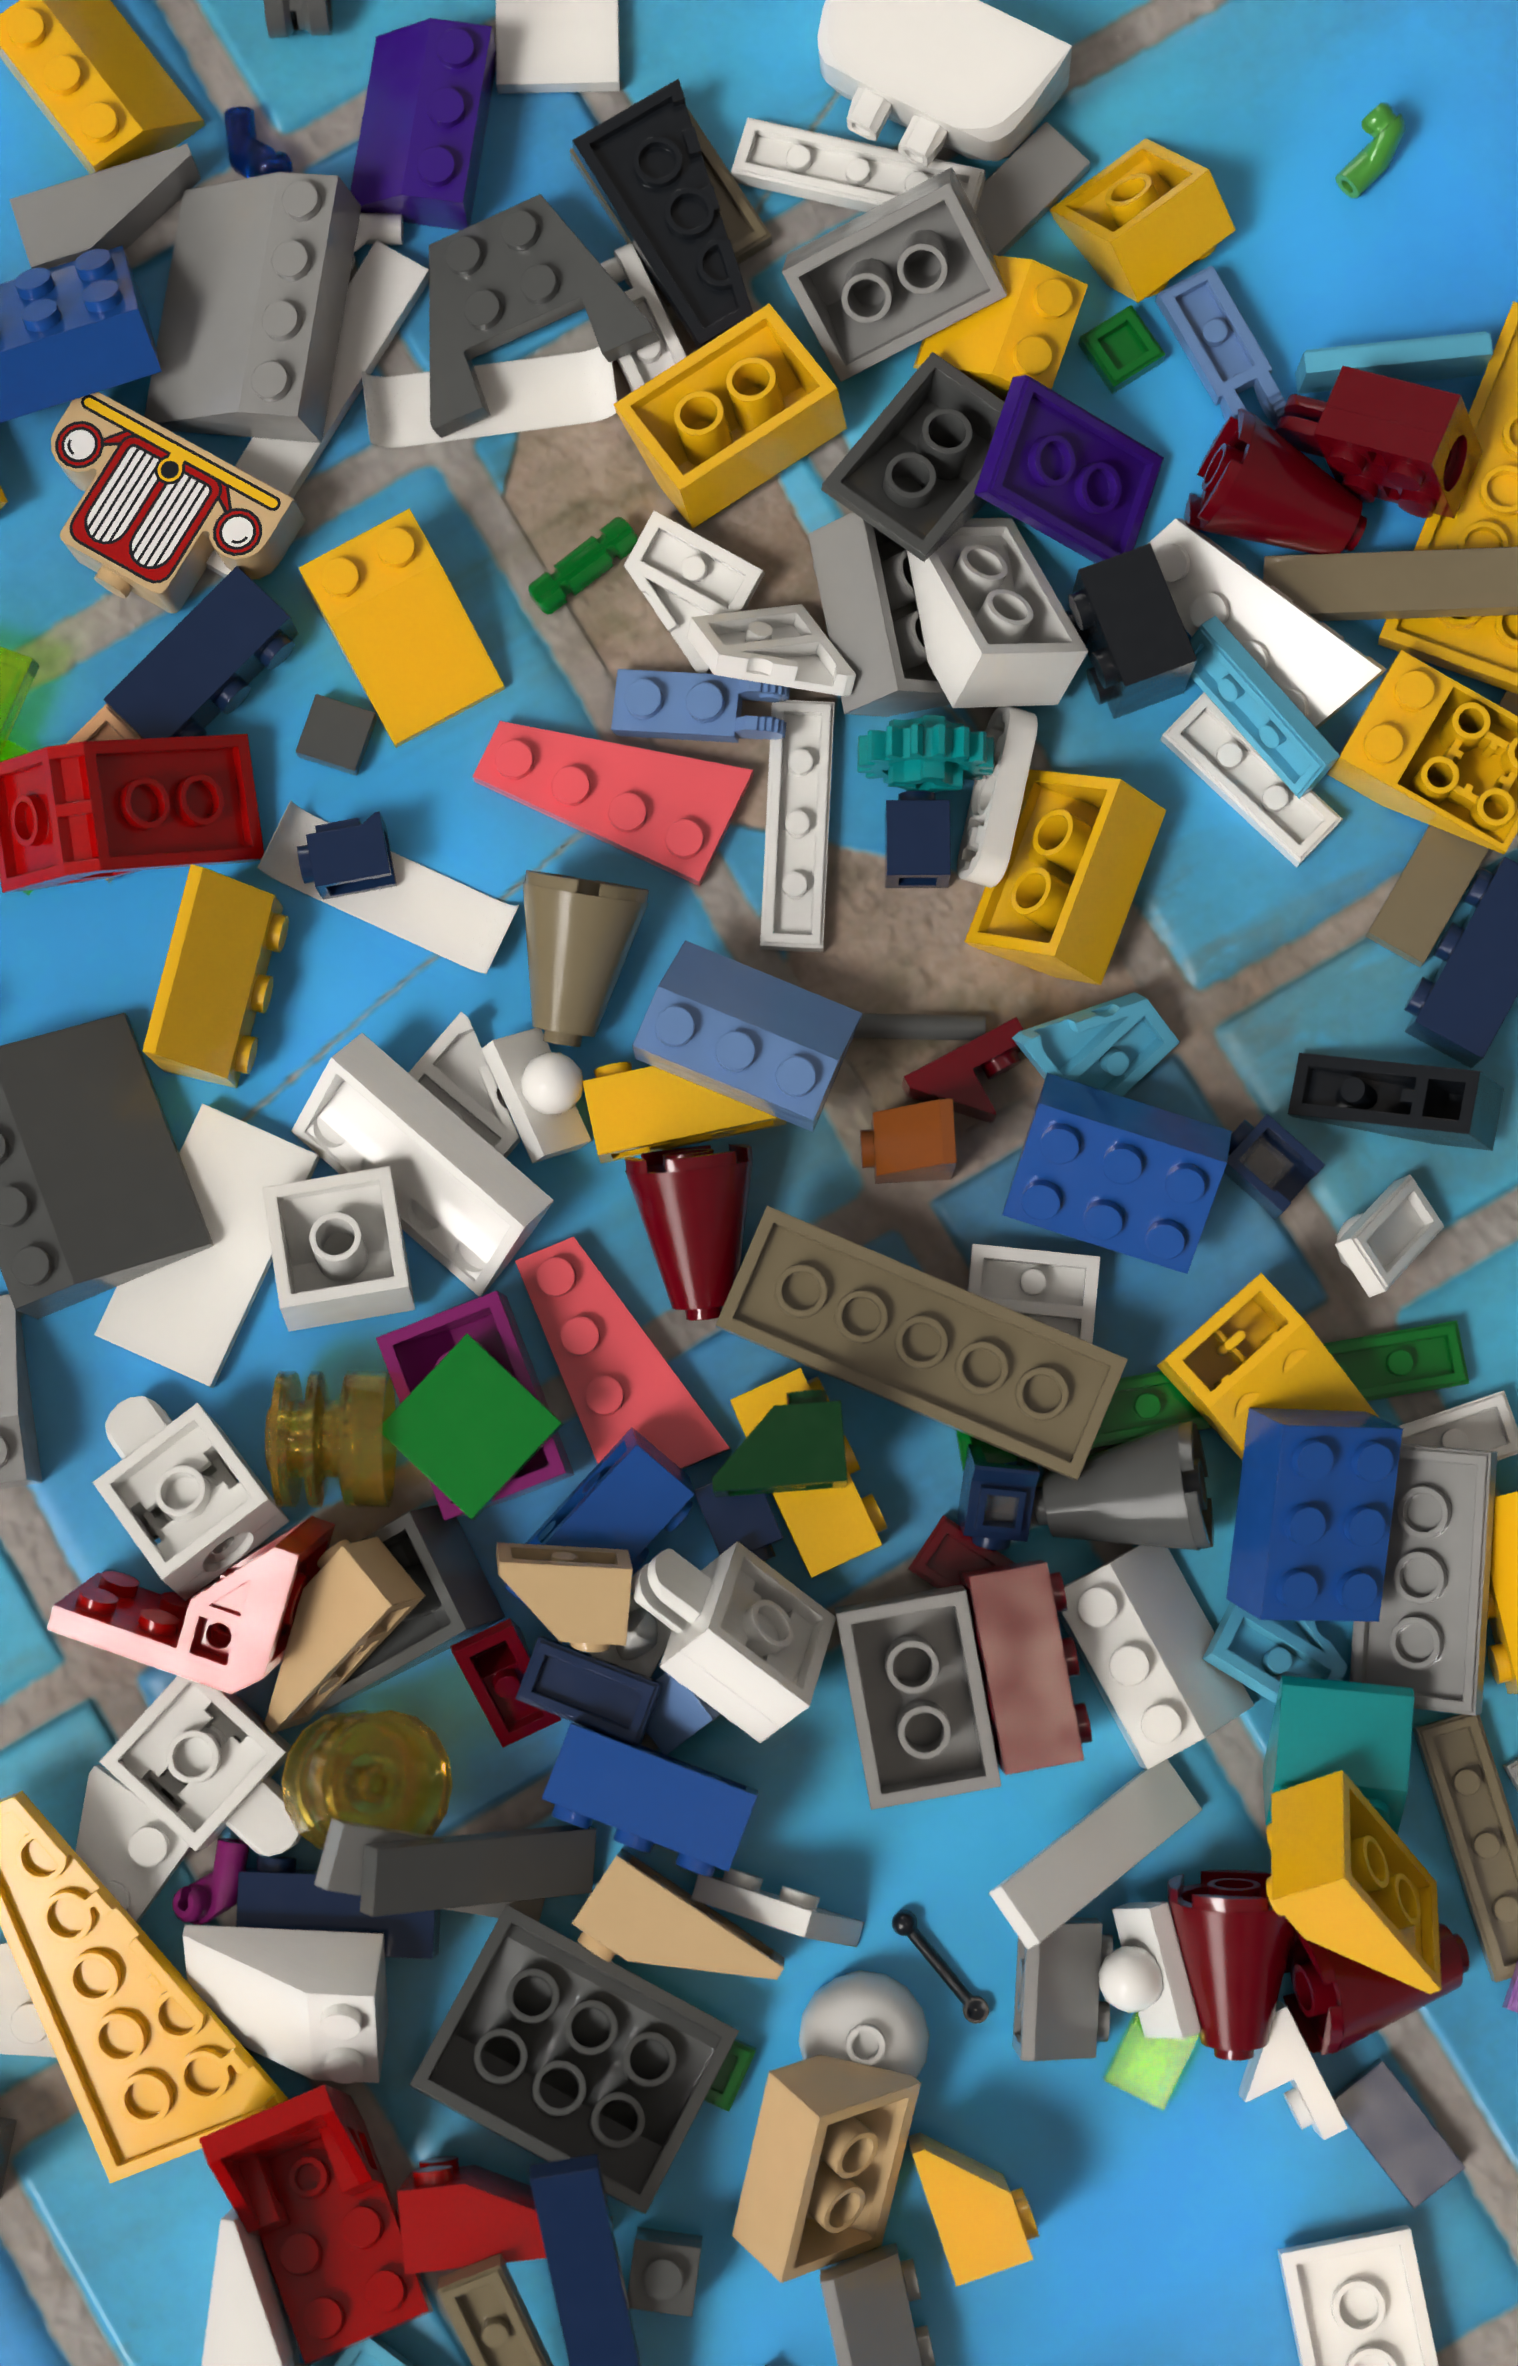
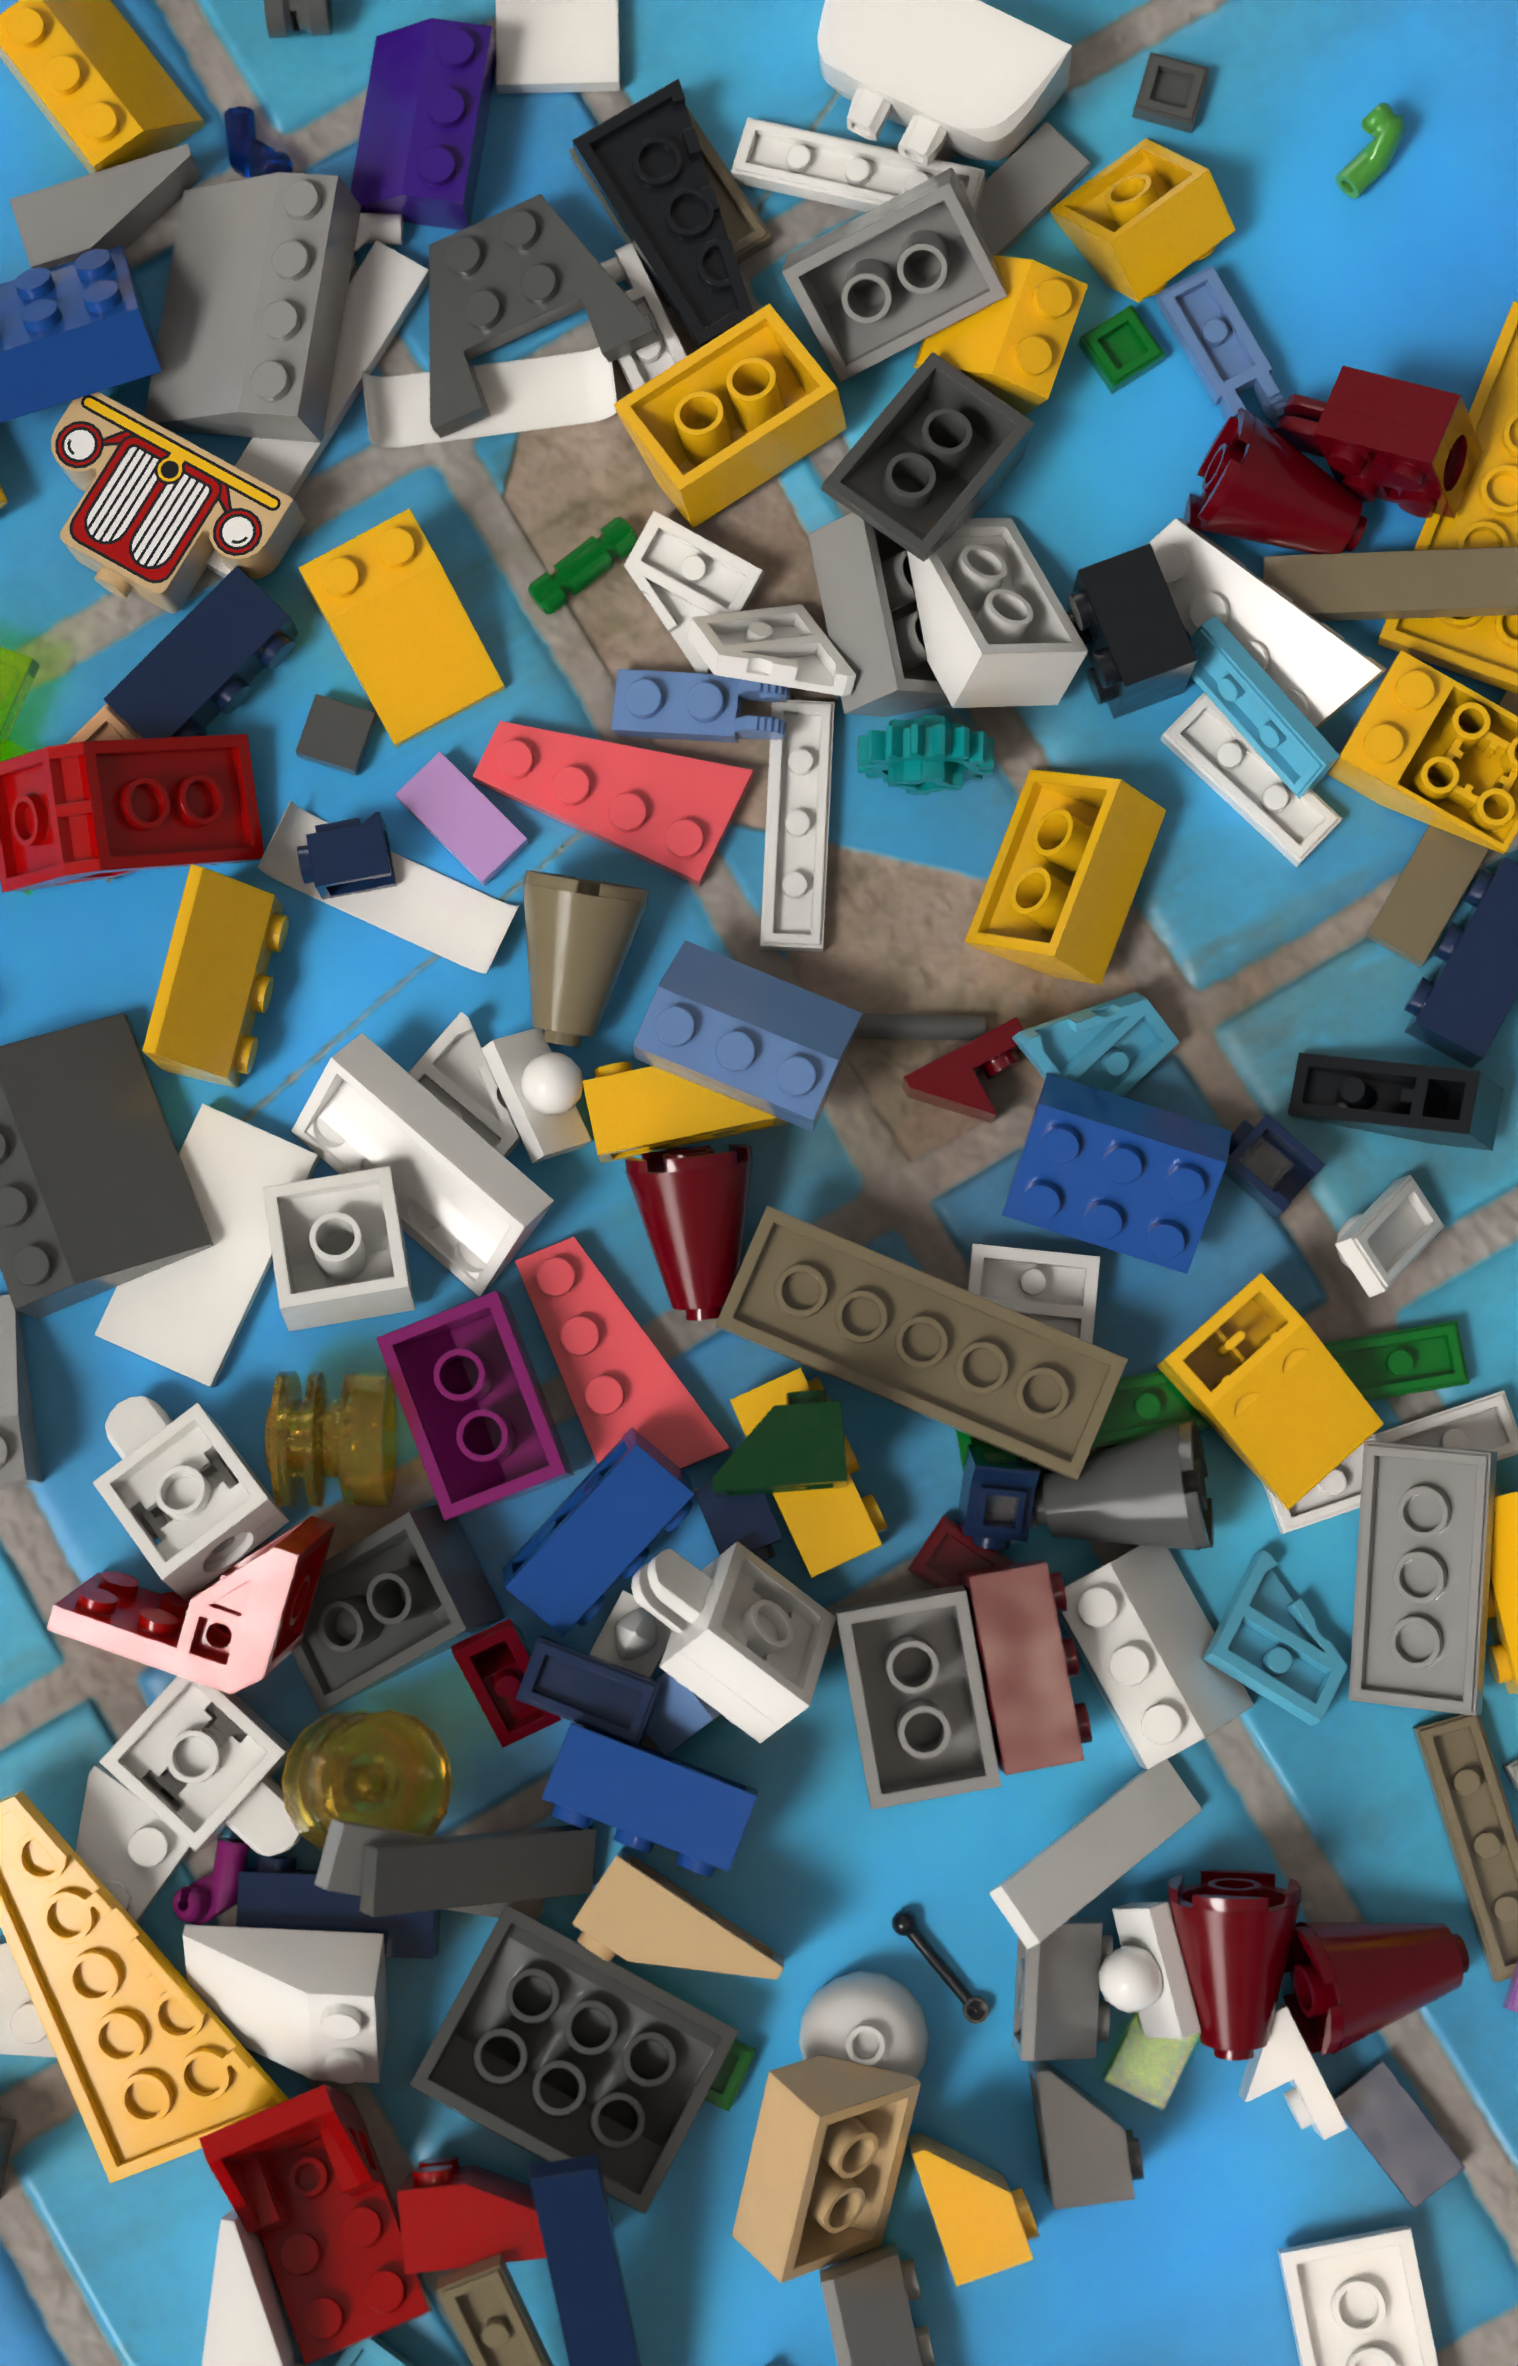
(338, 1625): tan slope -> none
(461, 818): none -> lavender tile
(470, 1426): green tile -> none
(572, 1590): tan slope -> none
(664, 2271): dark grey brick -> none
(790, 1911): white wing -> none
(911, 1143): dark orange slope -> none
(917, 841): dark blue brick -> none
(998, 798): white beam -> none
(1068, 472): dark purple tile -> none
(1081, 2143): none -> dark grey slope
(1170, 92): none -> dark grey tile
(1314, 1515): blue brick -> none
(1344, 1727): teal slope -> none
(1352, 1881): yellow slope -> none
(1401, 359): medium azure tile -> none

